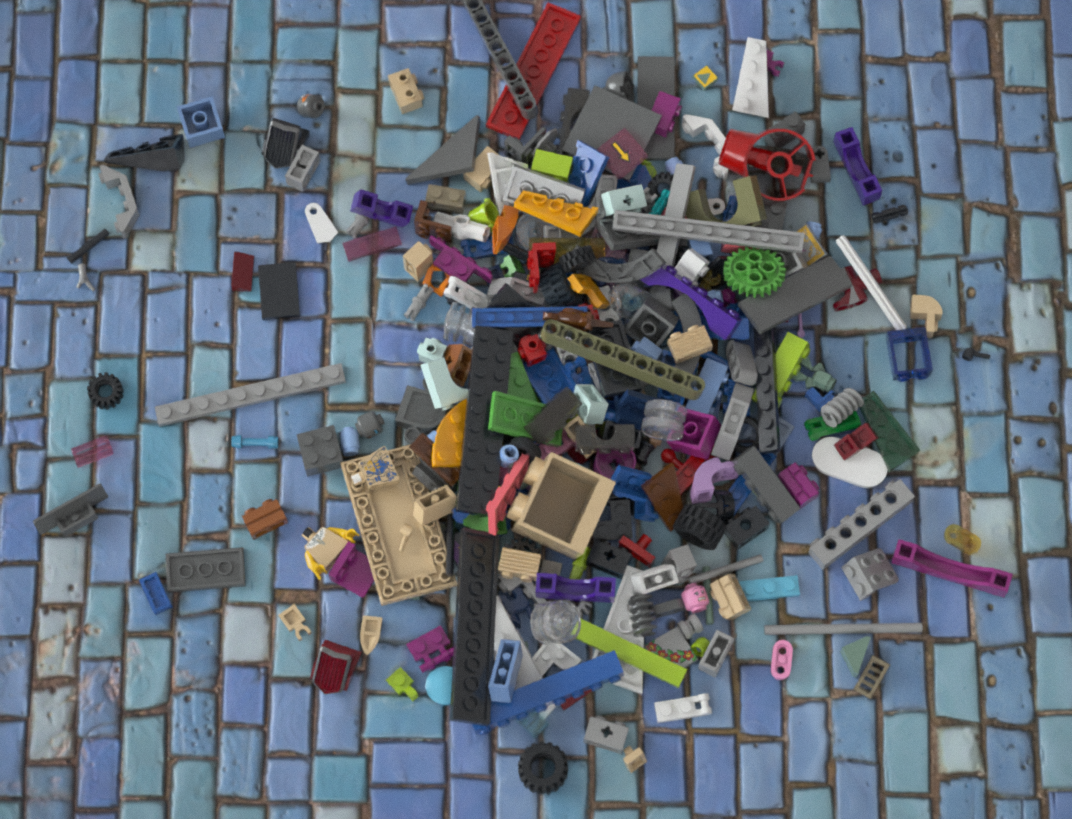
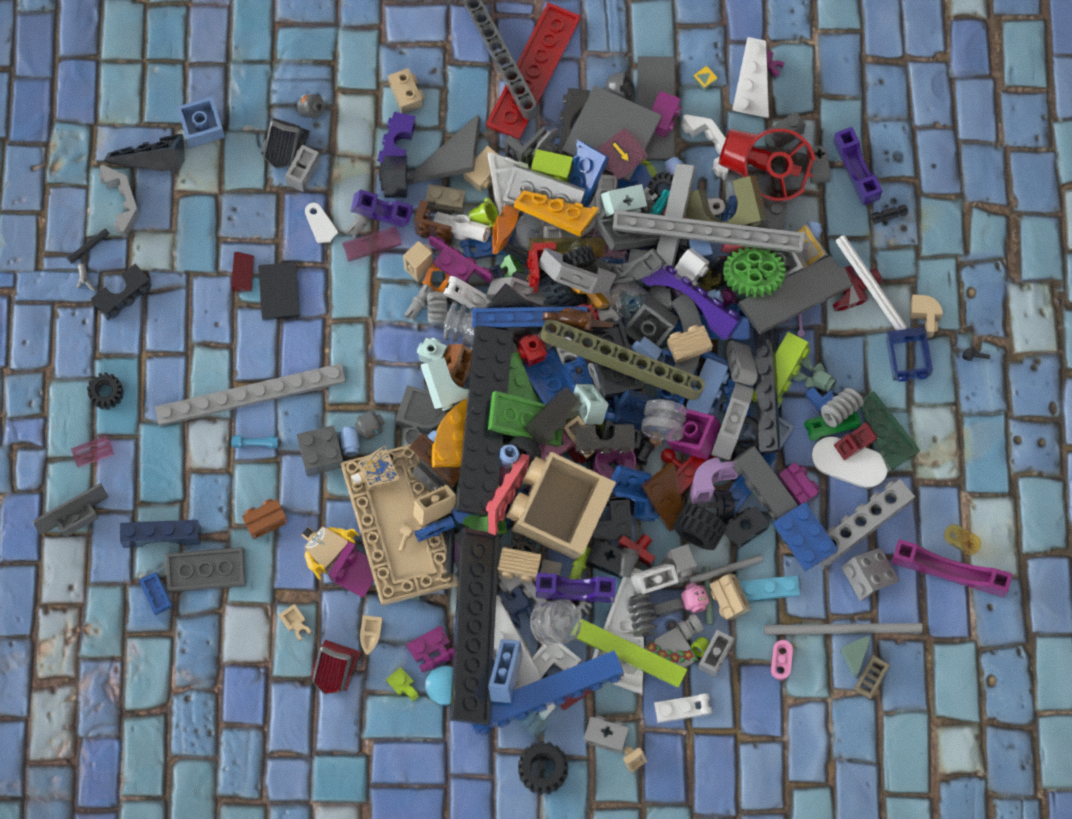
(111, 304): none -> black arch
(142, 533): none -> dark blue arch
(394, 176): none -> black brick
(400, 127): none -> dark purple arch
(434, 529): none -> blue pin
(437, 307): none -> light grey gear
(573, 276): none -> light grey slope
(628, 560): none -> dark grey cone
(805, 536): none -> blue plate

